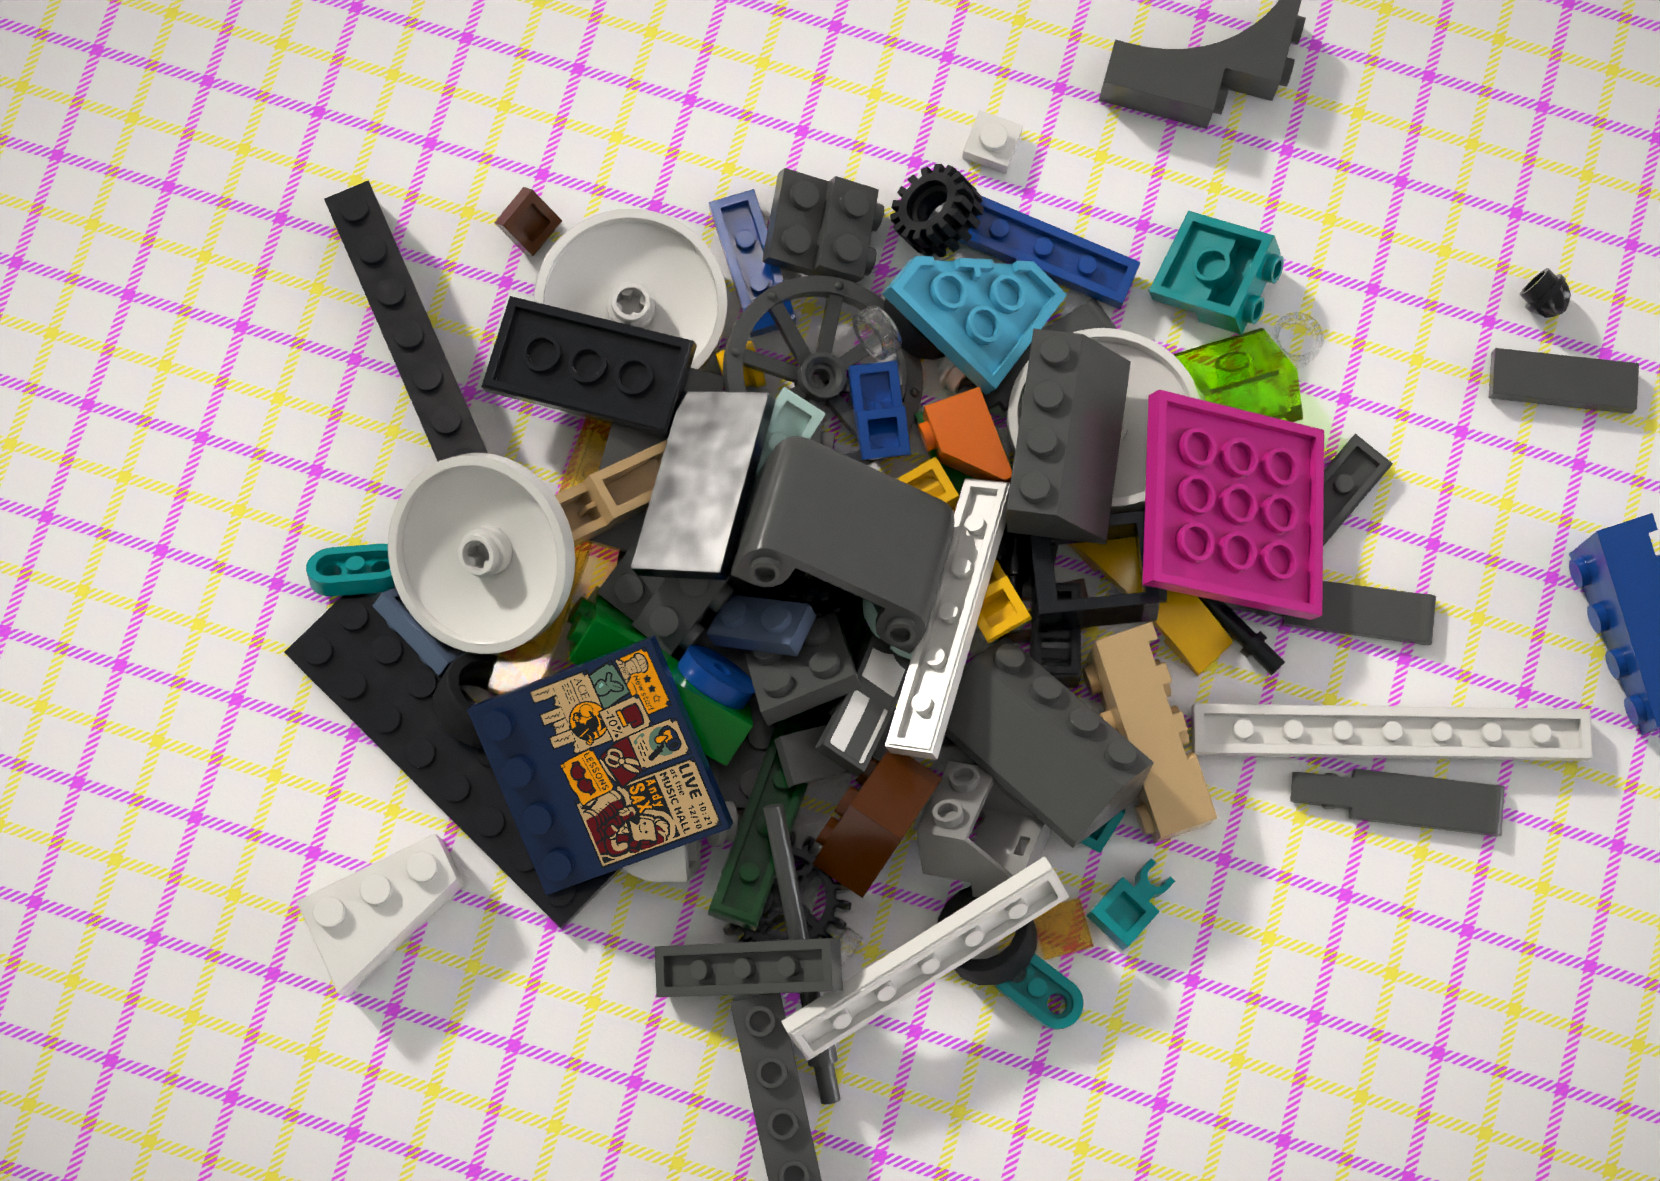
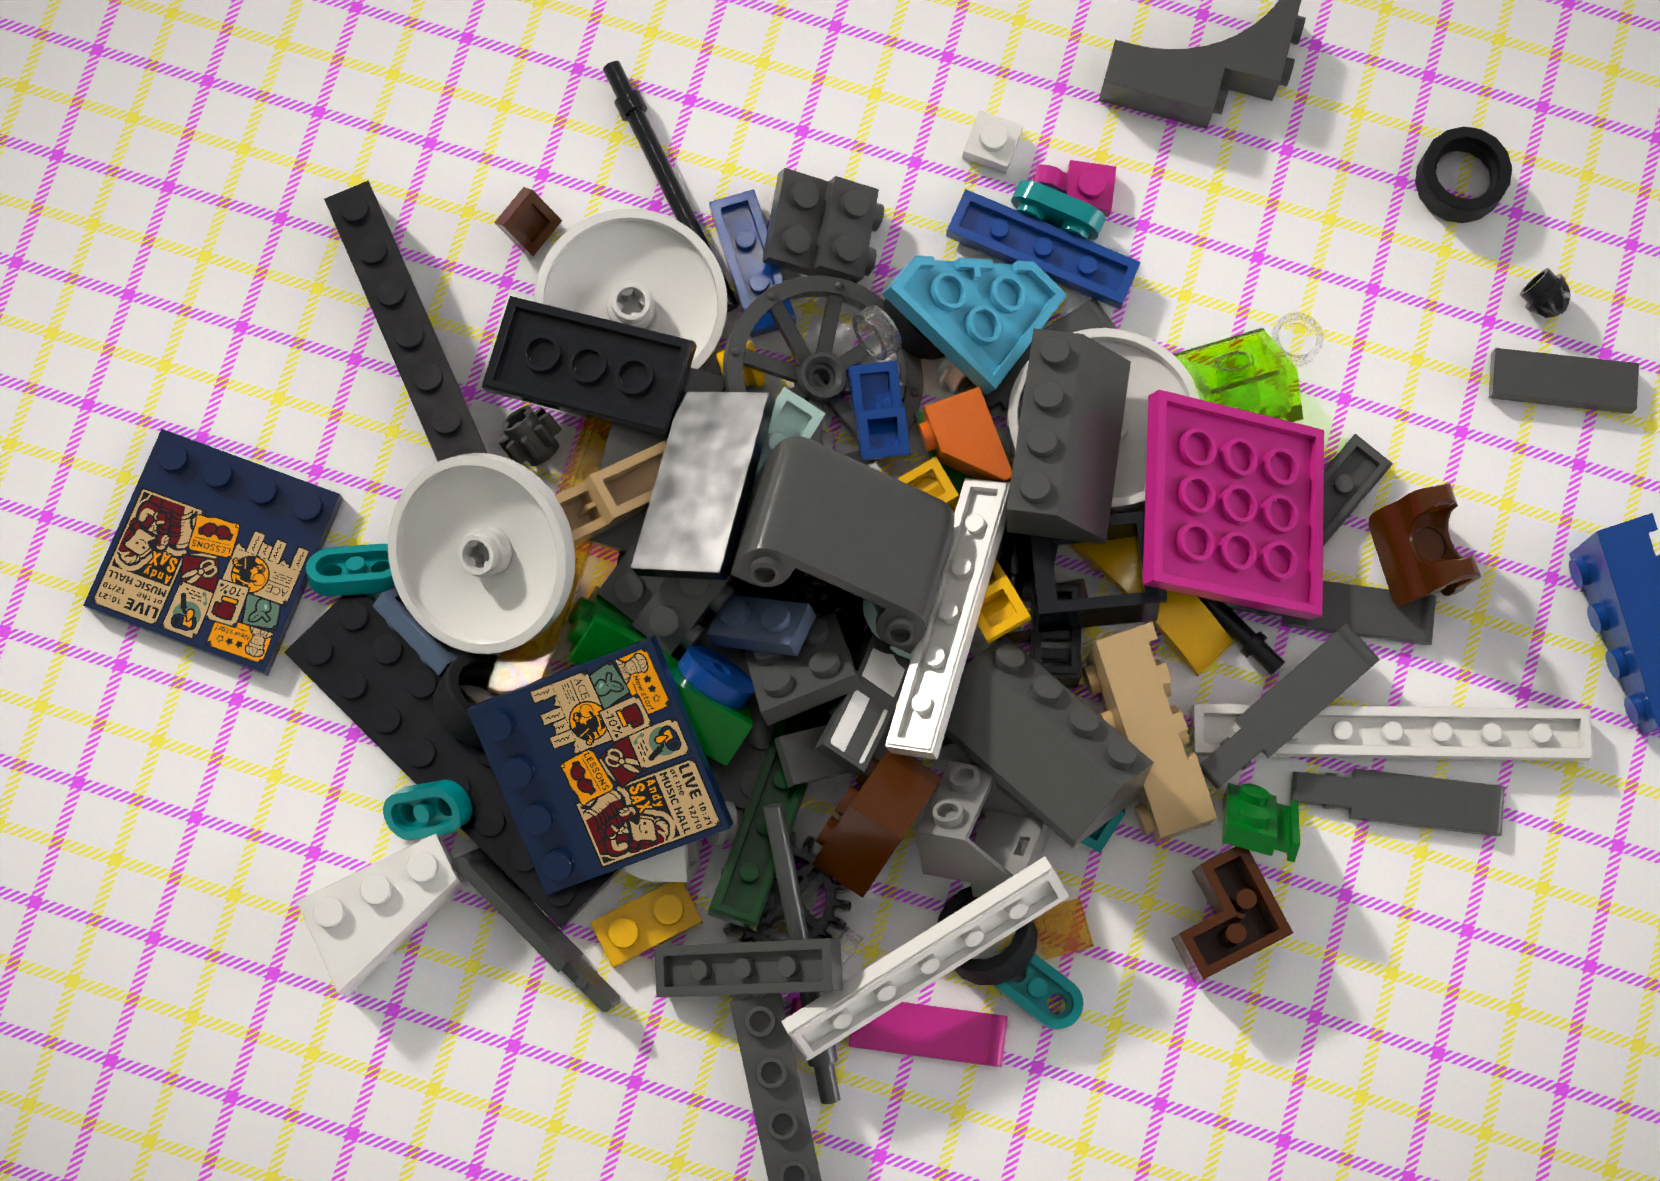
(213, 552): none -> plate
(427, 809): none -> teal plate
(530, 436): none -> dark grey gear
(534, 926): none -> dark grey piece
(632, 109): none -> black bar
(646, 923): none -> yellow plate
(923, 197): black tyre -> none
(933, 1033): none -> dark pink piece
(1058, 209): none -> teal plate
(1083, 181): none -> dark pink plate
(1126, 908): teal plate -> none
(1218, 272): teal plate -> none
(1243, 917): none -> reddish brown brick
(1258, 822): none -> green plate
(1292, 703): none -> dark grey piece
(1417, 546): none -> reddish brown piece
(1478, 144): none -> black tyre

